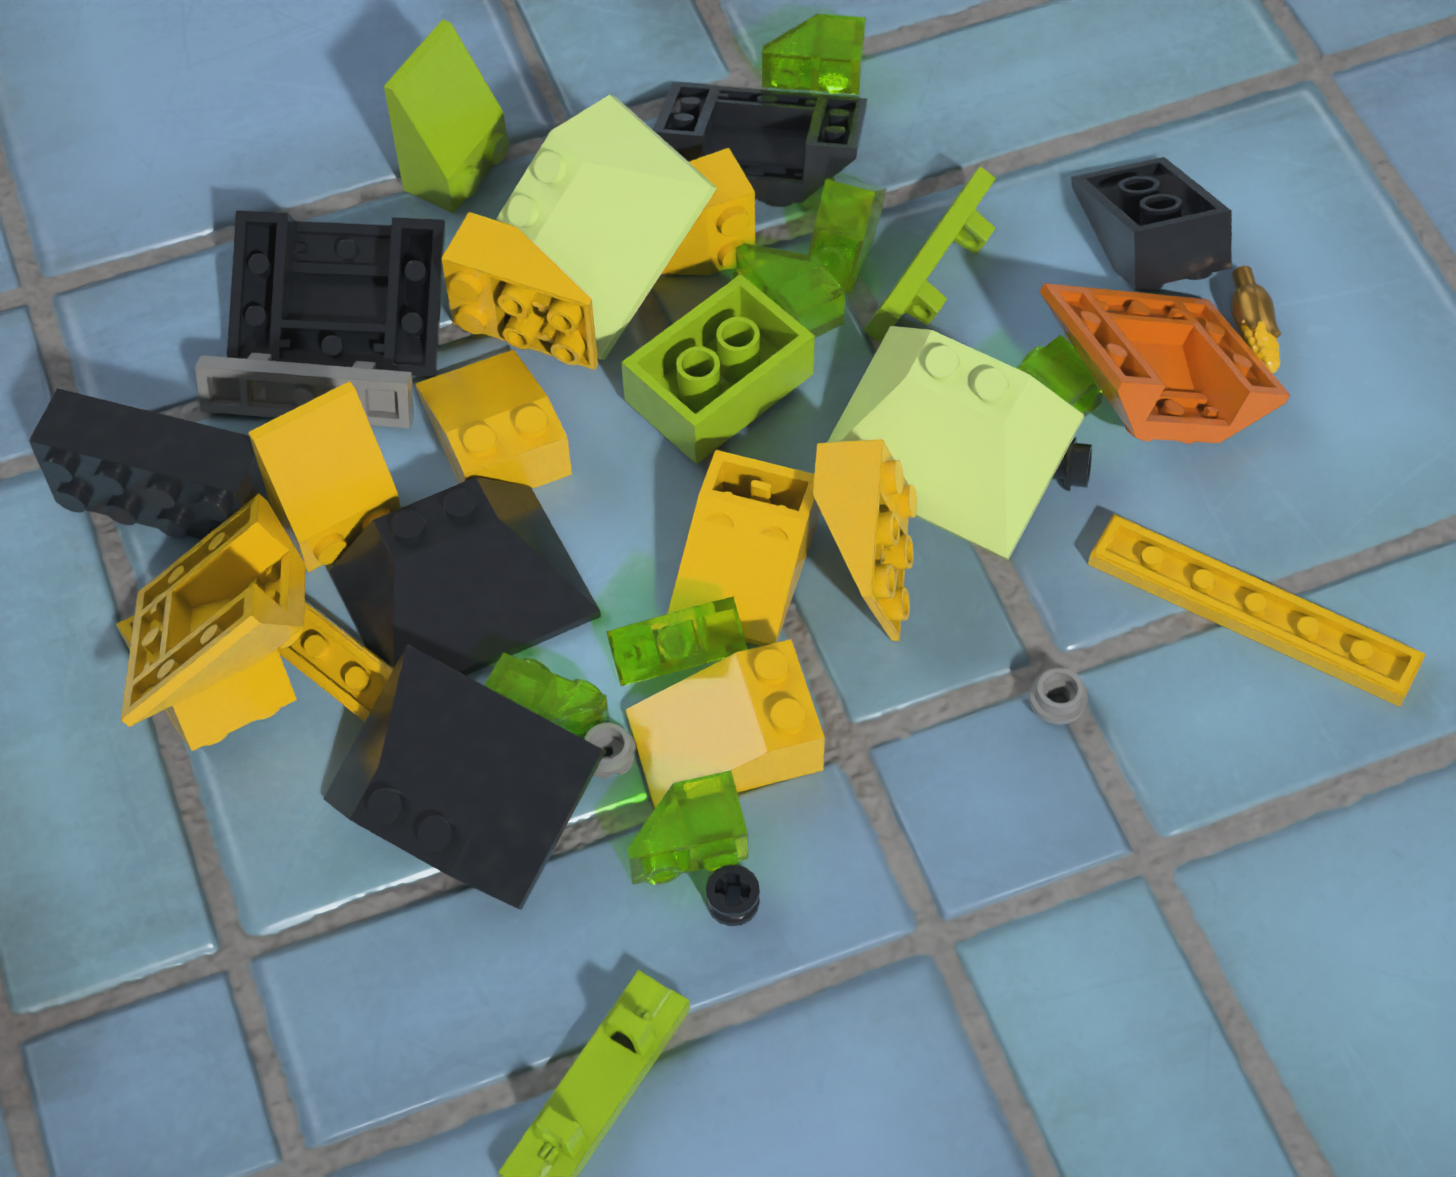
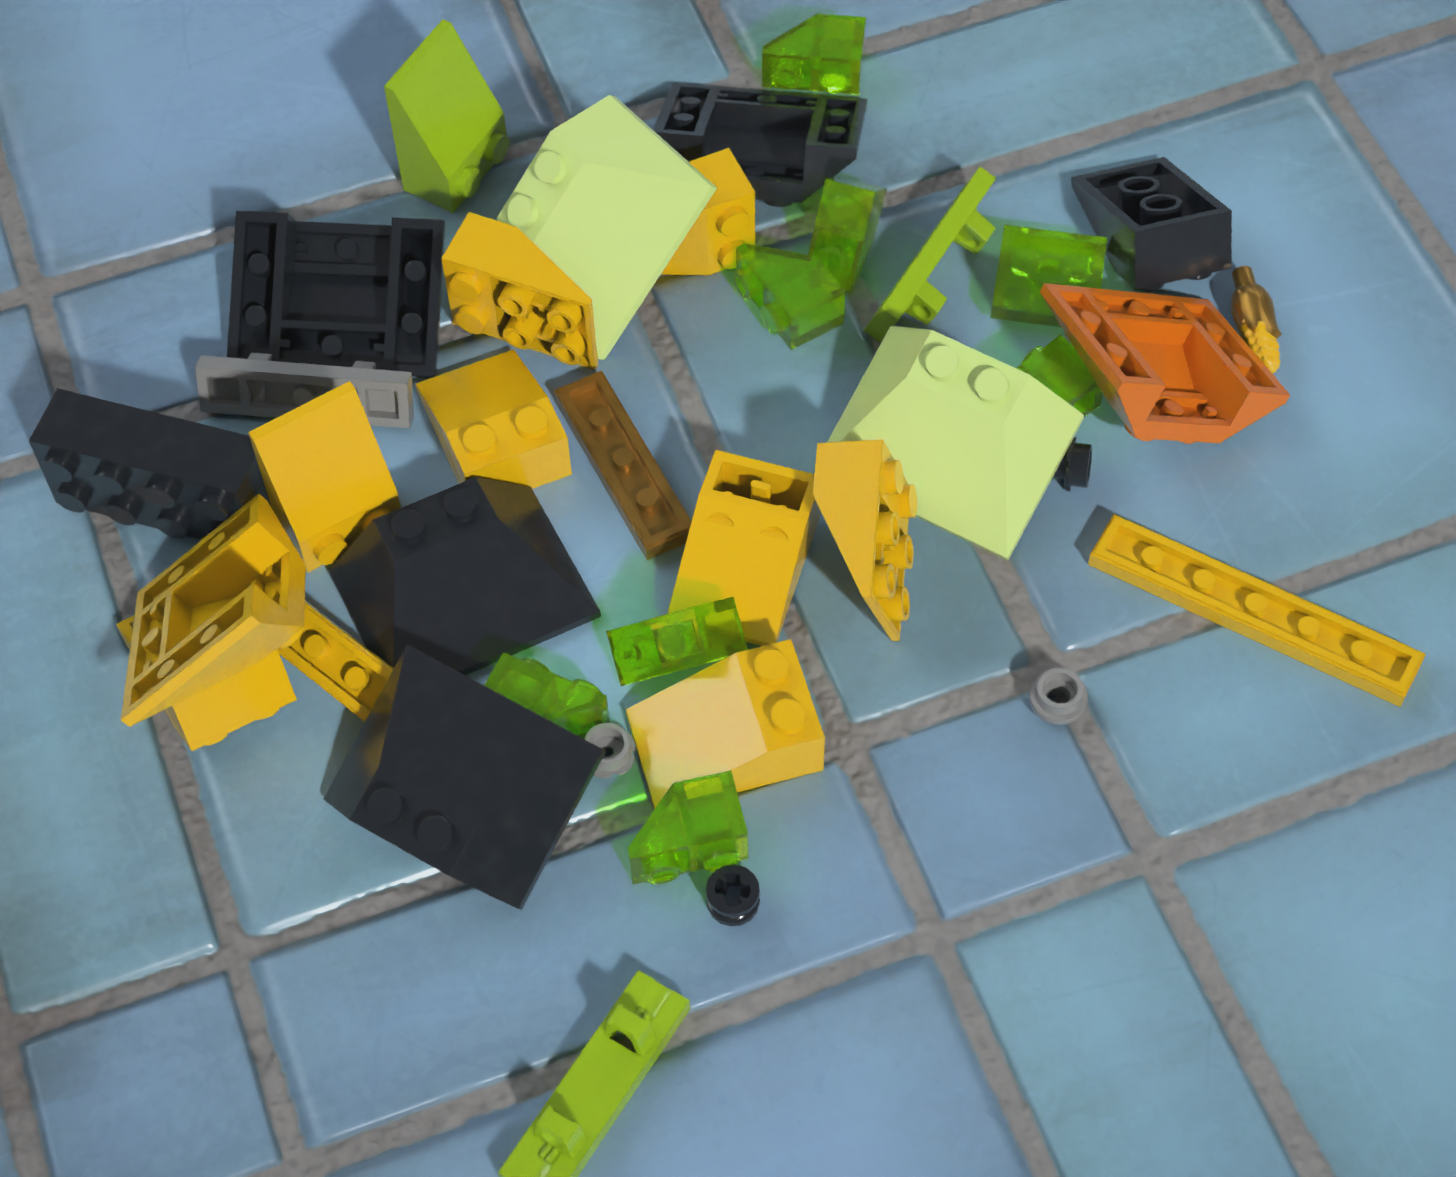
(624, 464): none -> pearl gold tile
(718, 368): lime brick -> none
(1039, 257): none -> clear neon green plate

